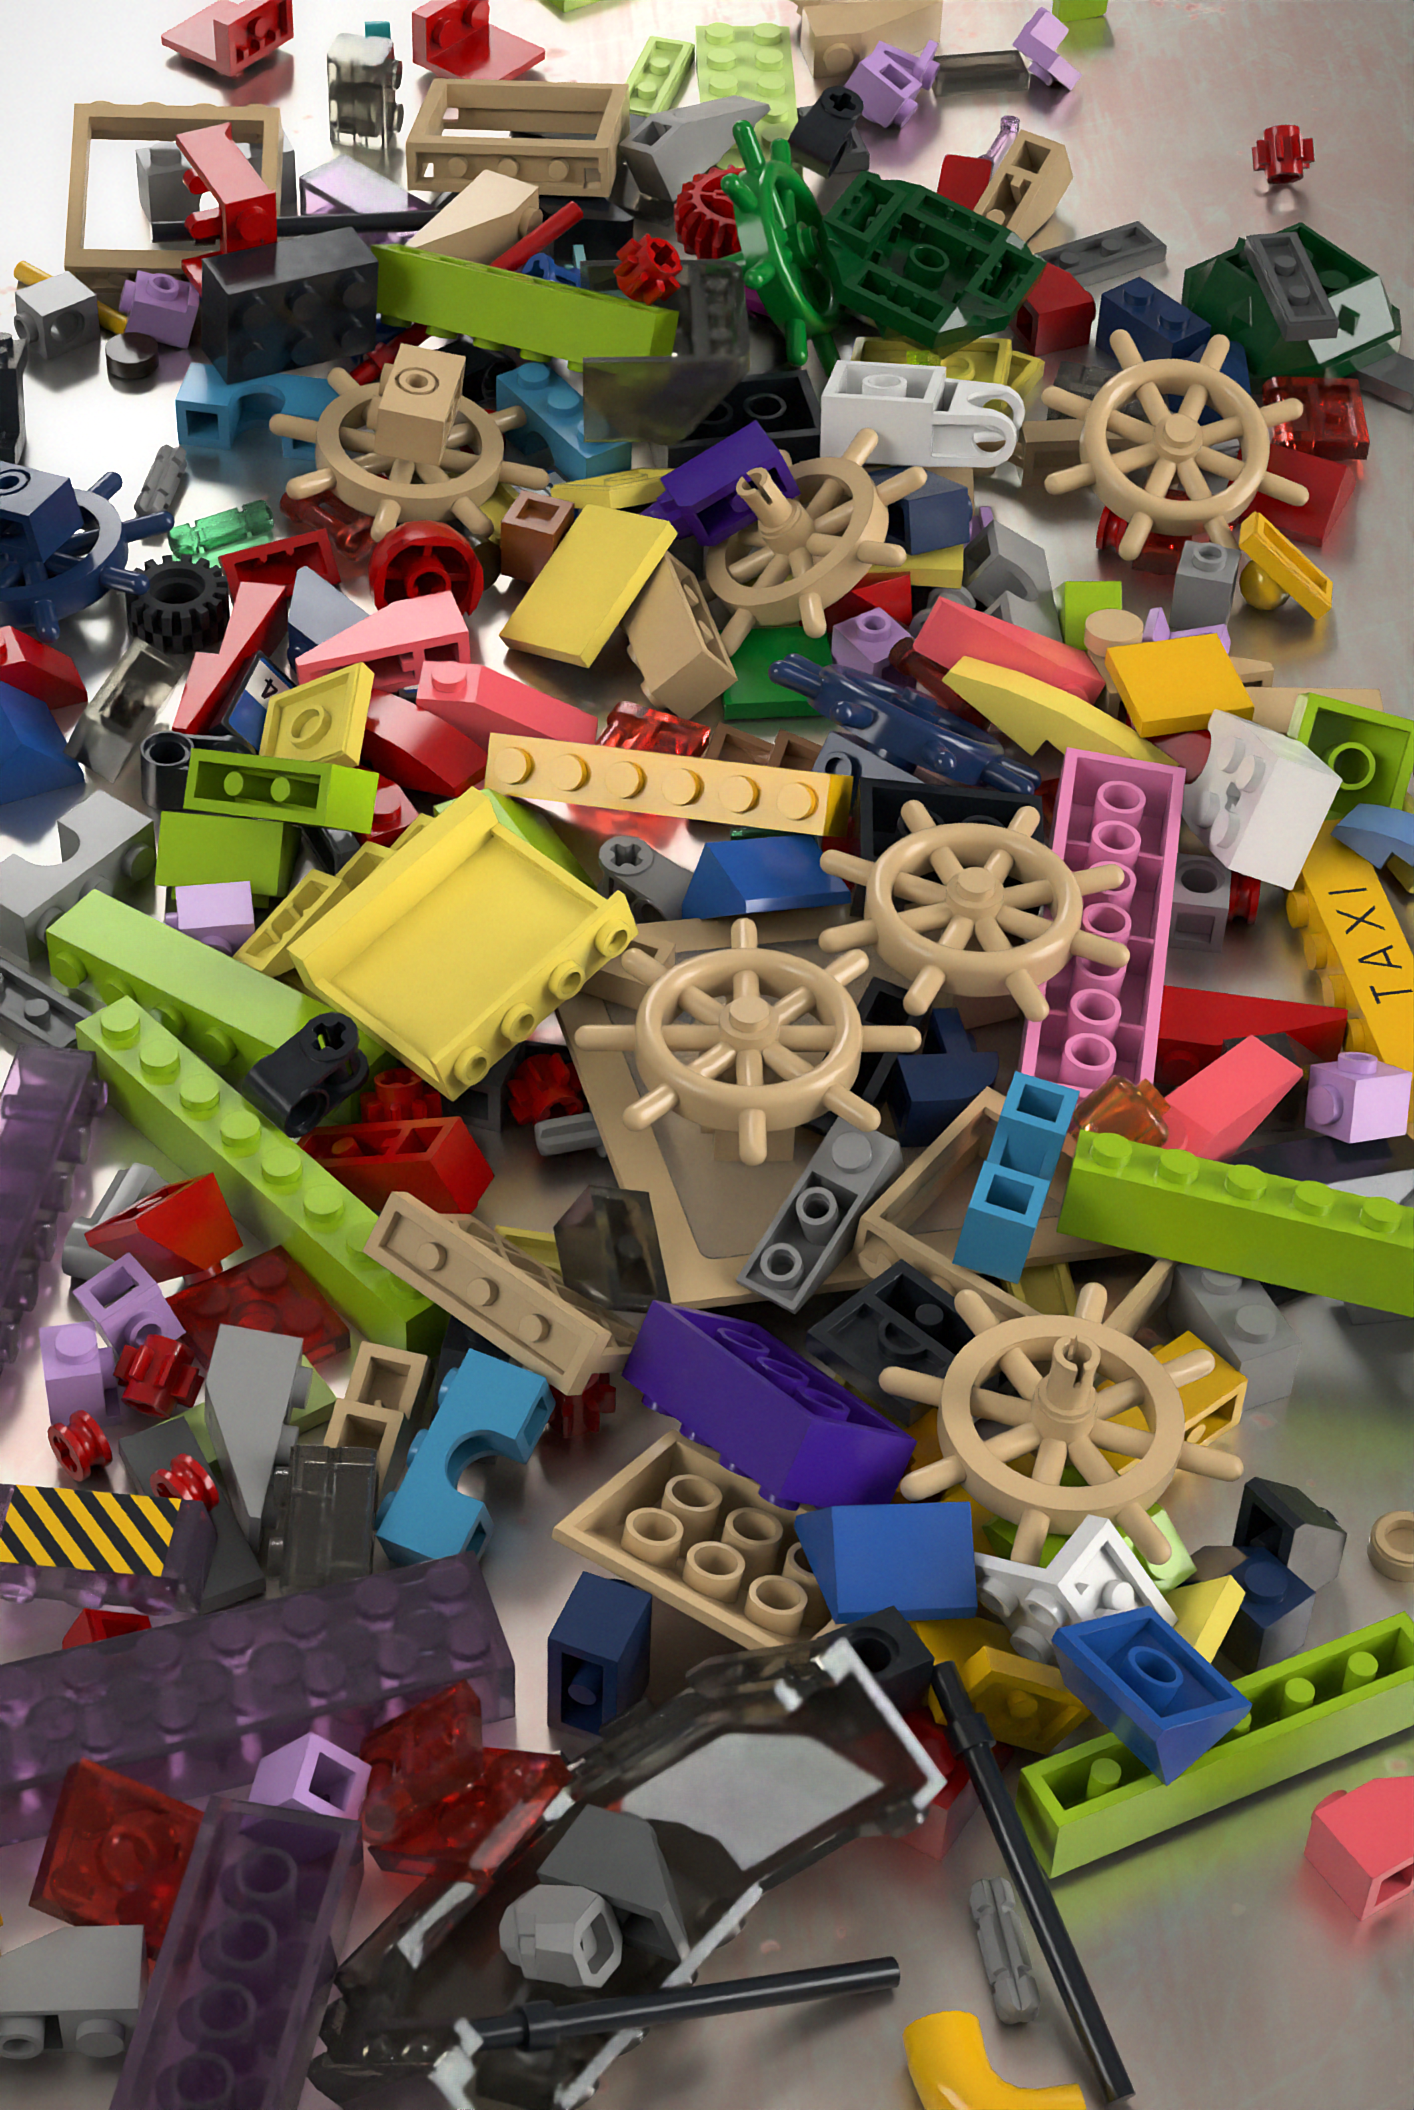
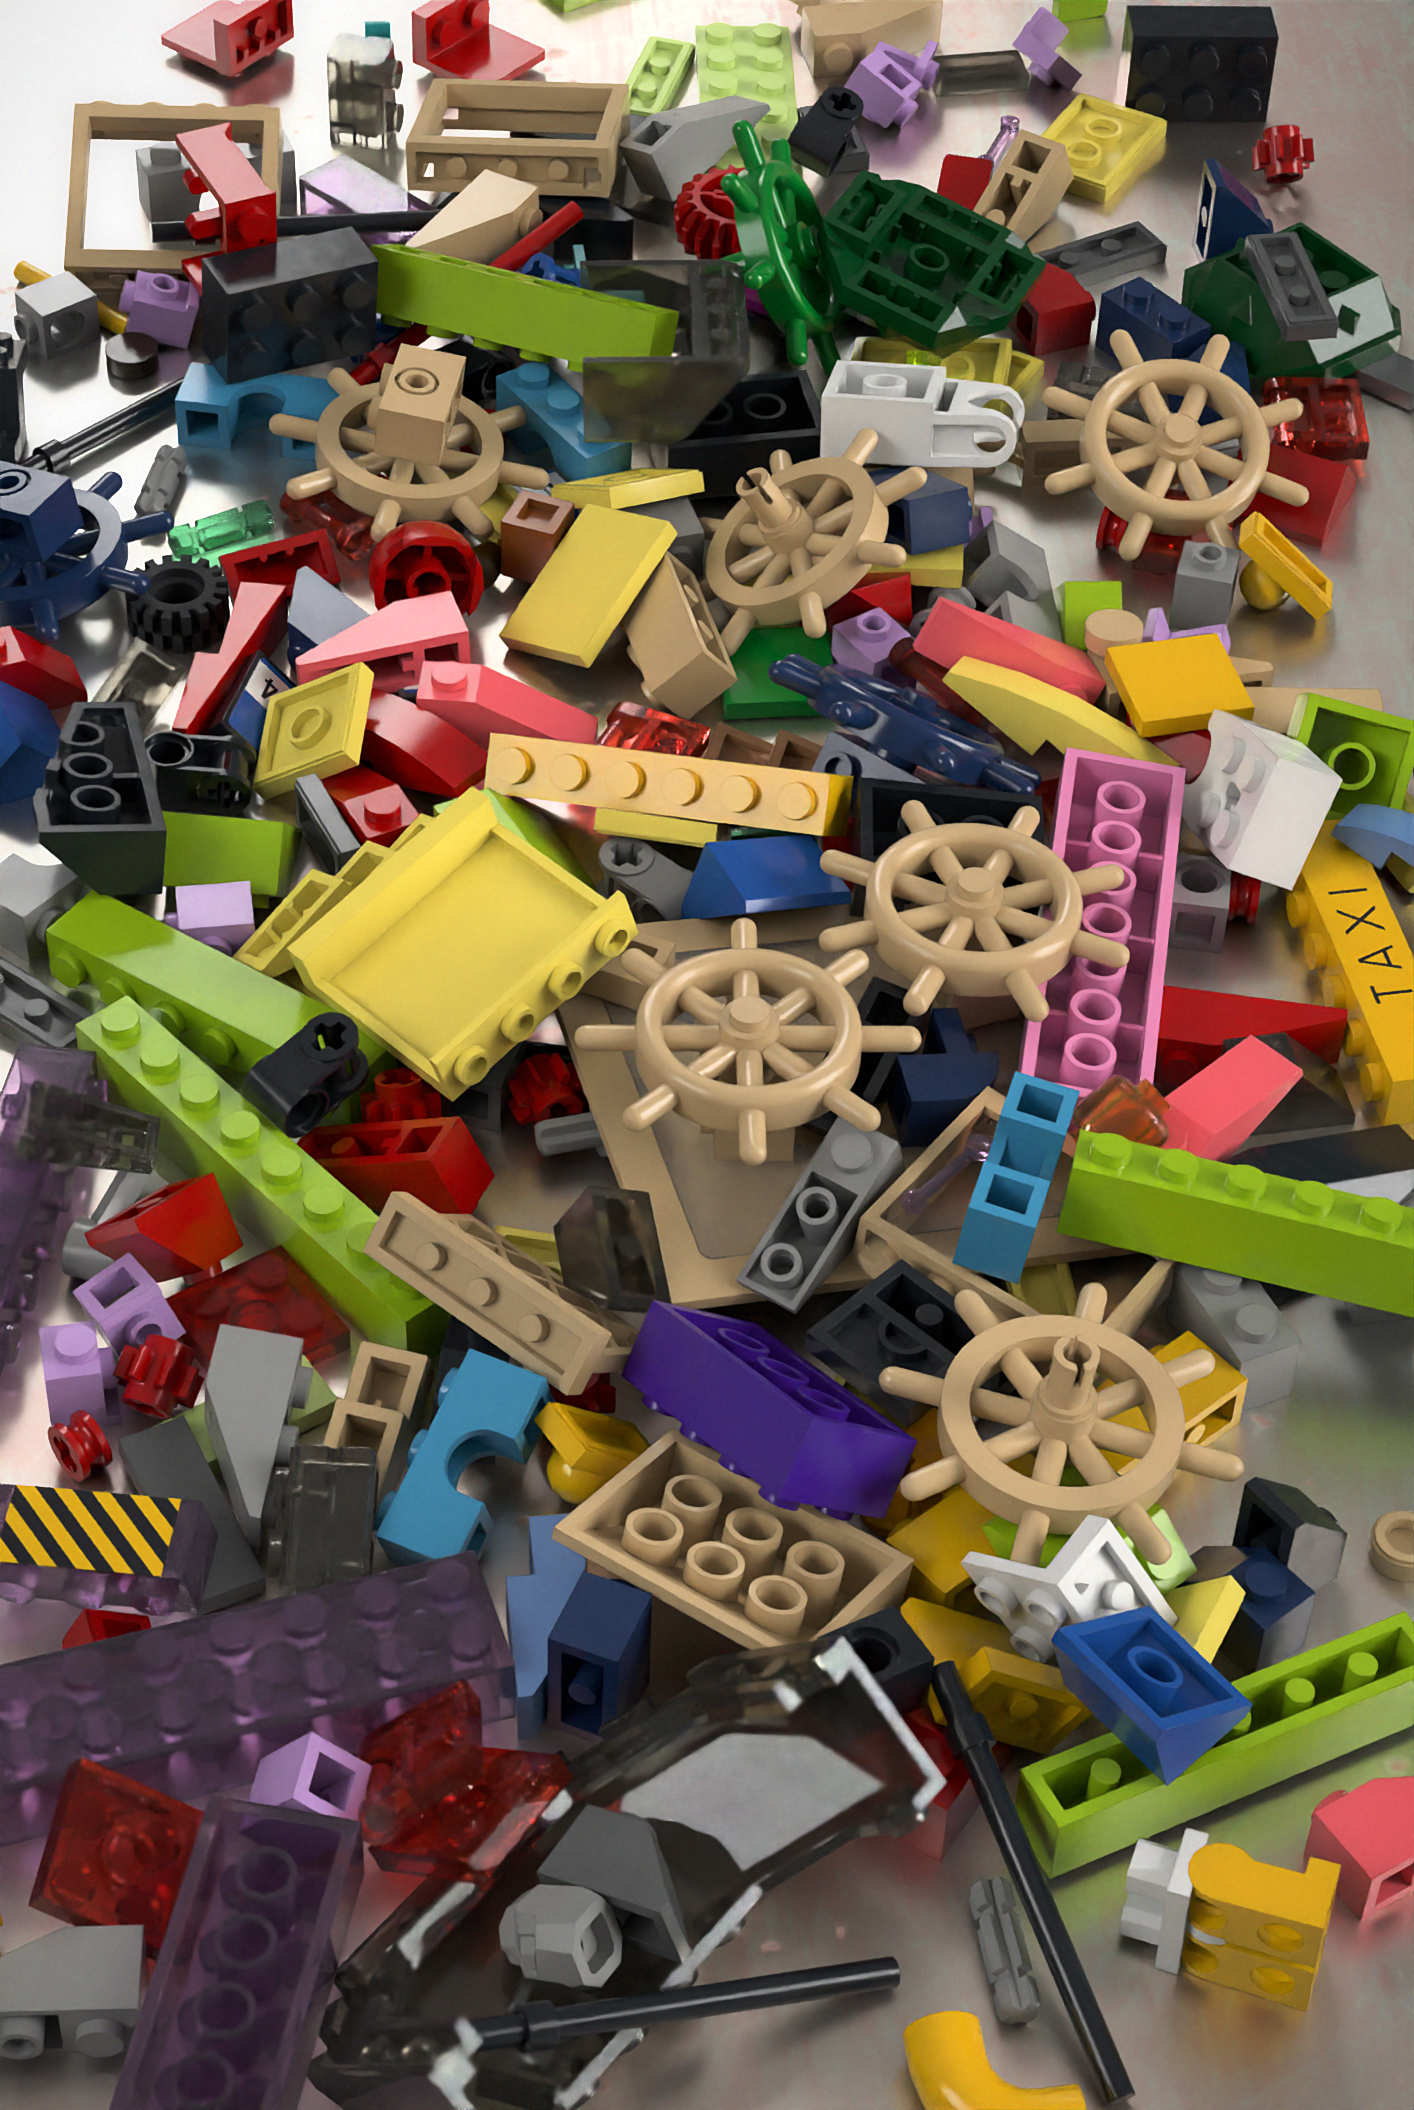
(56, 455): none -> black bar
(63, 1125): none -> clear smoke slope
(102, 802): none -> black wedge
(185, 1481): red bush -> none
(281, 790): lime brick -> none
(531, 1613): none -> medium blue slope
(587, 1449): none -> yellow tile
(648, 269): red gear -> none
(659, 827): none -> light yellow tile
(703, 493): dark purple hinge -> none
(892, 1556): blue slope -> none
(976, 1148): none -> hinge
(1103, 143): none -> light yellow tile
(1198, 62): none -> black brick
(1224, 213): none -> dark blue slope
(1231, 1916): none -> yellow hips
(1358, 1098): lavender brick -> none

